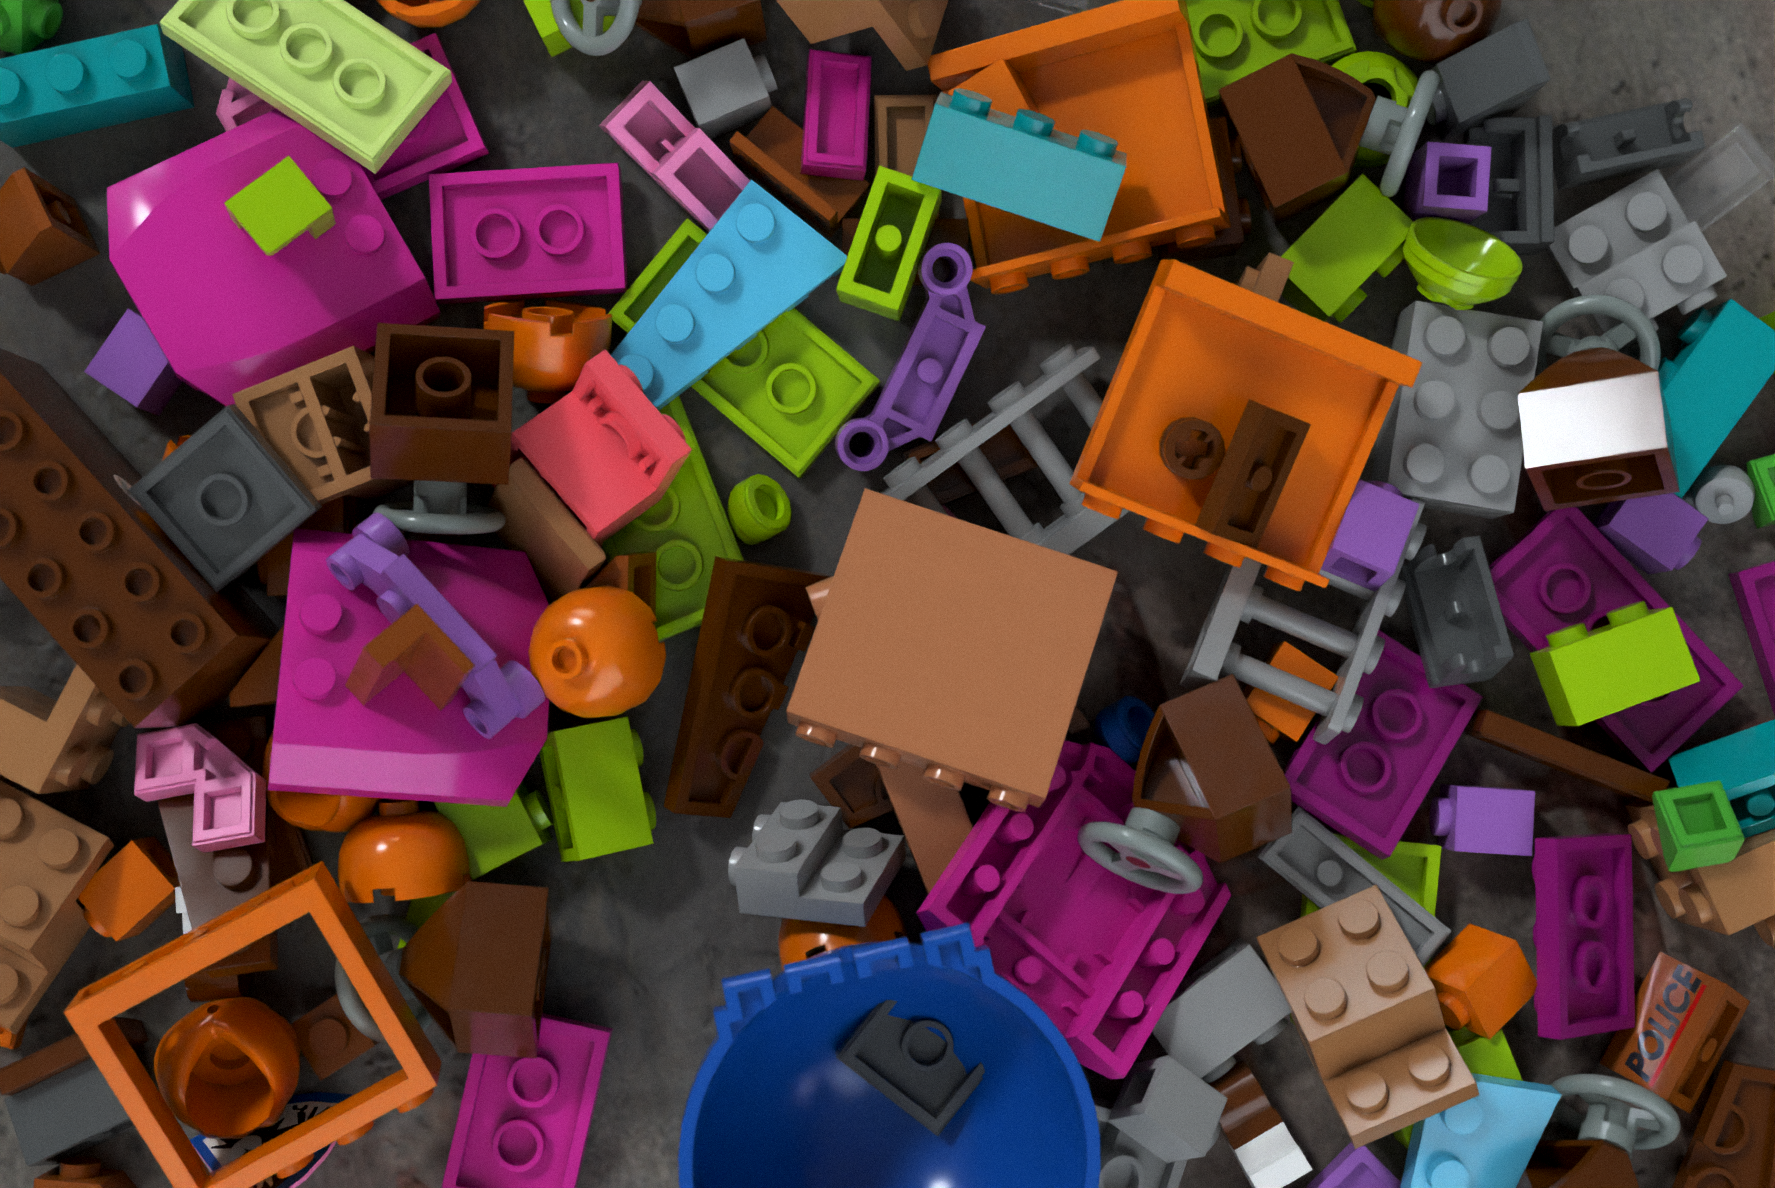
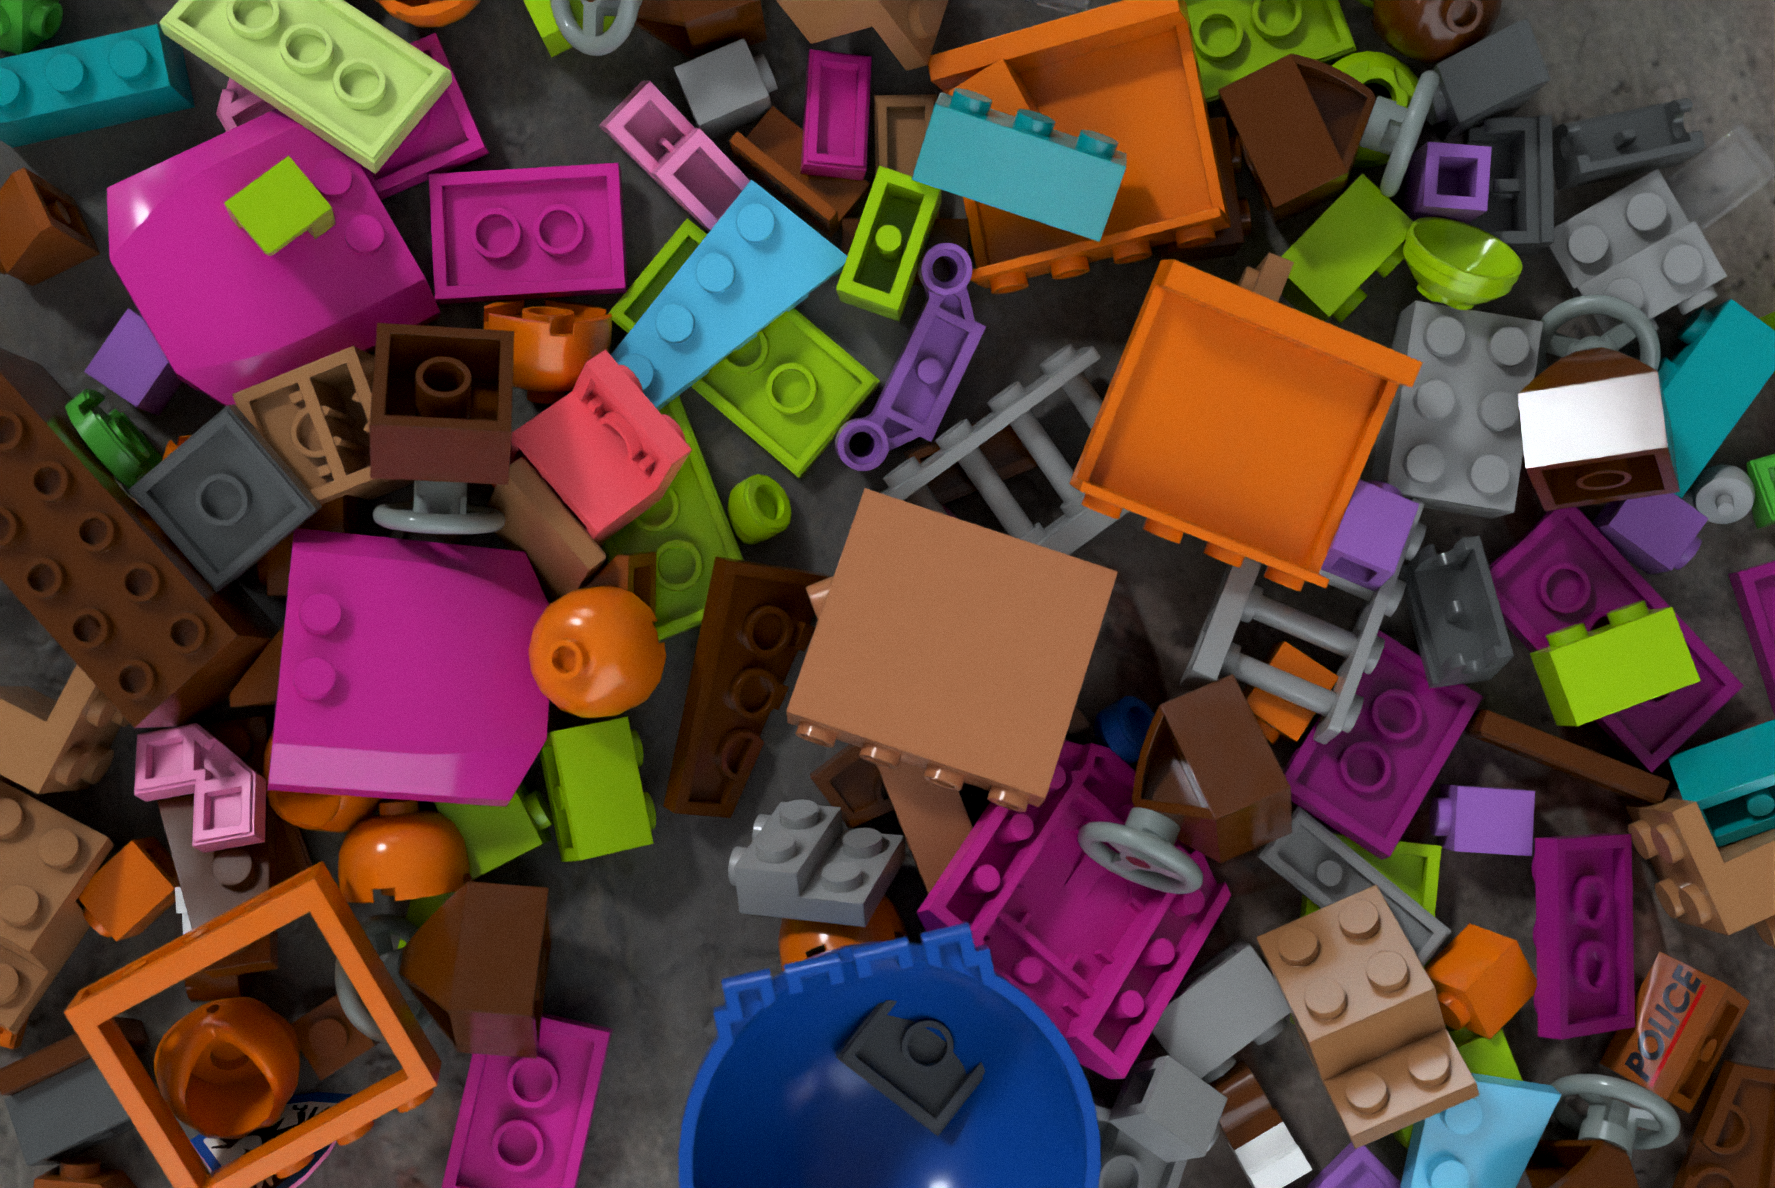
(112, 438): none -> bright green tile
(380, 562): medium lavender plate -> none
(420, 650): dark orange panel -> none
(1201, 465): reddish brown bush -> none
(1252, 474): reddish brown plate -> none
(1696, 826): bright green slope -> none

